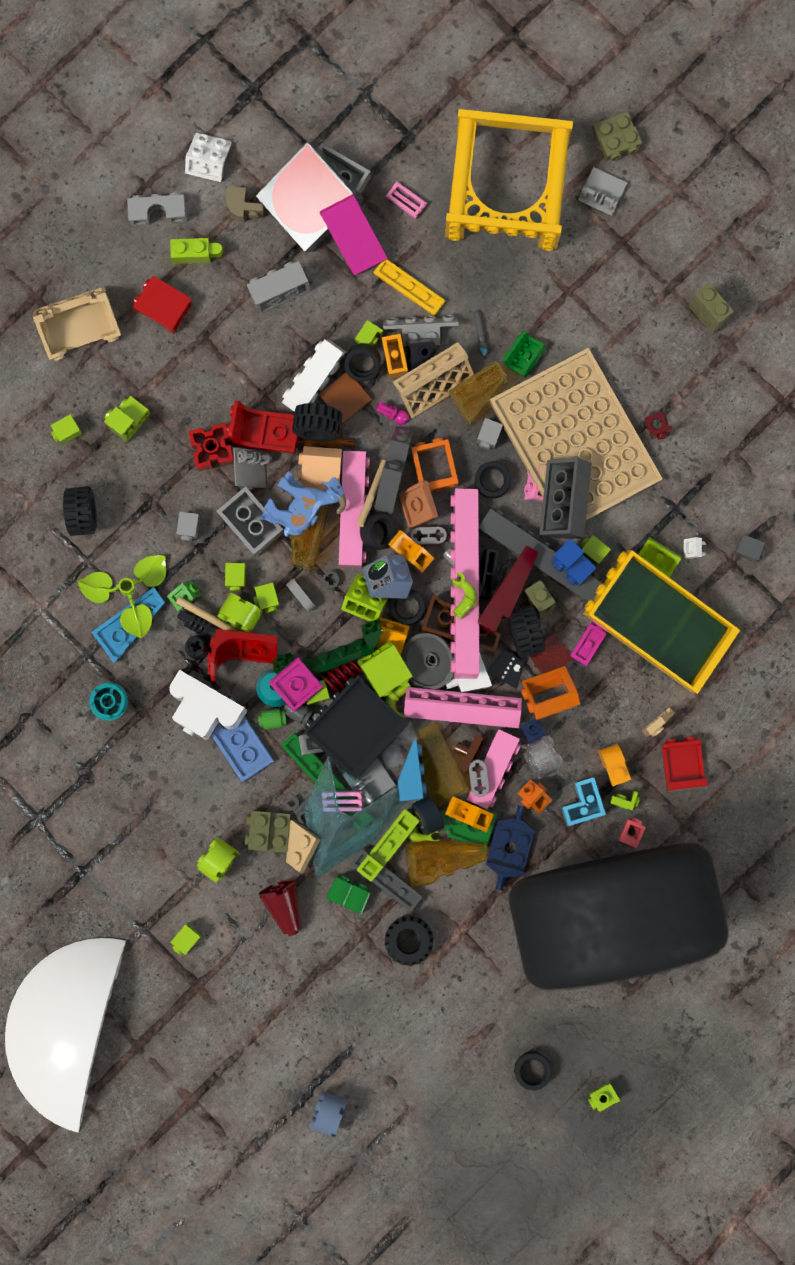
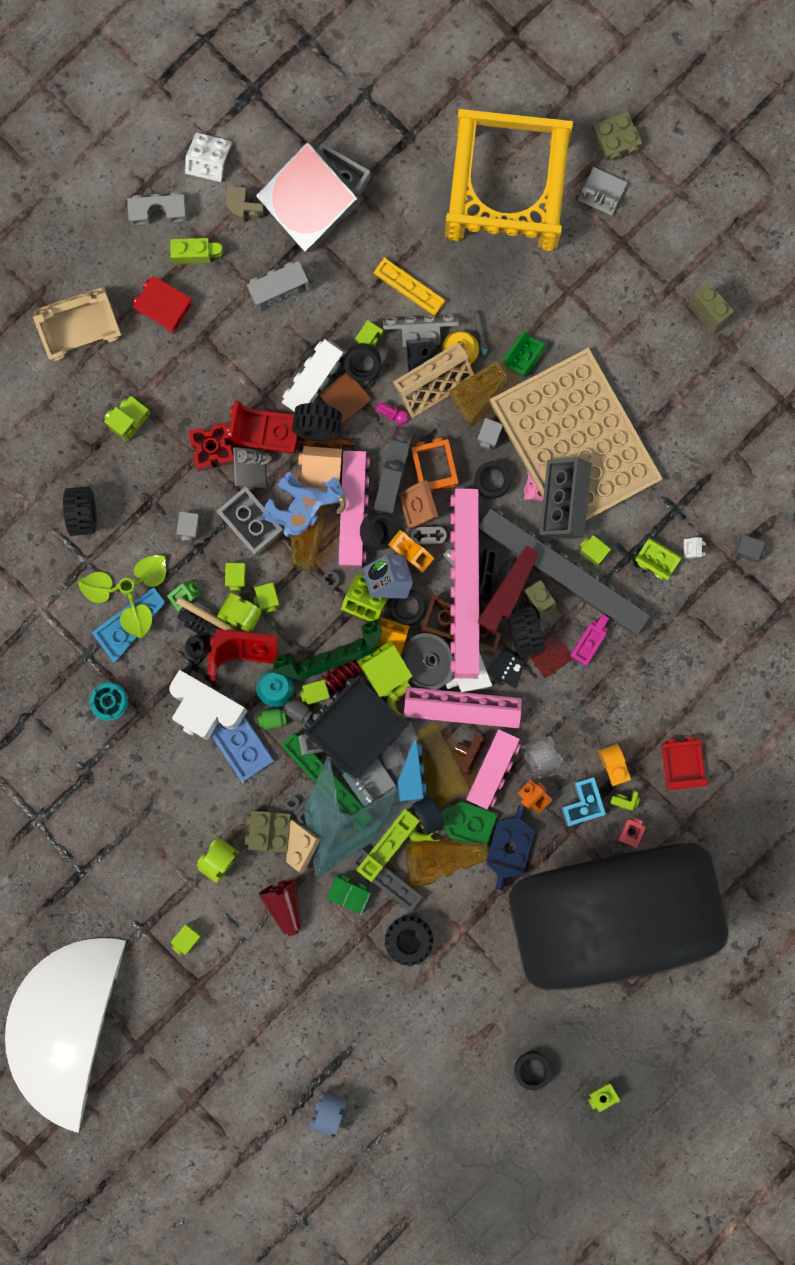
(65, 430): lime brick -> none
(295, 684): dark pink tile -> none
(300, 595): light grey beam -> none
(353, 234): dark pink tile -> none
(359, 801): bright pink tile -> none
(371, 496): tan bar -> none
(394, 356): light orange brick -> none
(418, 209): bright pink tile -> none
(467, 342): none -> yellow cone
(469, 598): lime piece -> none
(469, 814): light orange brick -> none
(483, 777): light grey beam -> none
(533, 730): dark blue bracket -> none
(547, 681): orange window -> none
(573, 563): blue brick -> none
(655, 726): tan wing -> none
(658, 433): dark red bracket -> none
(661, 621): clear green window -> none

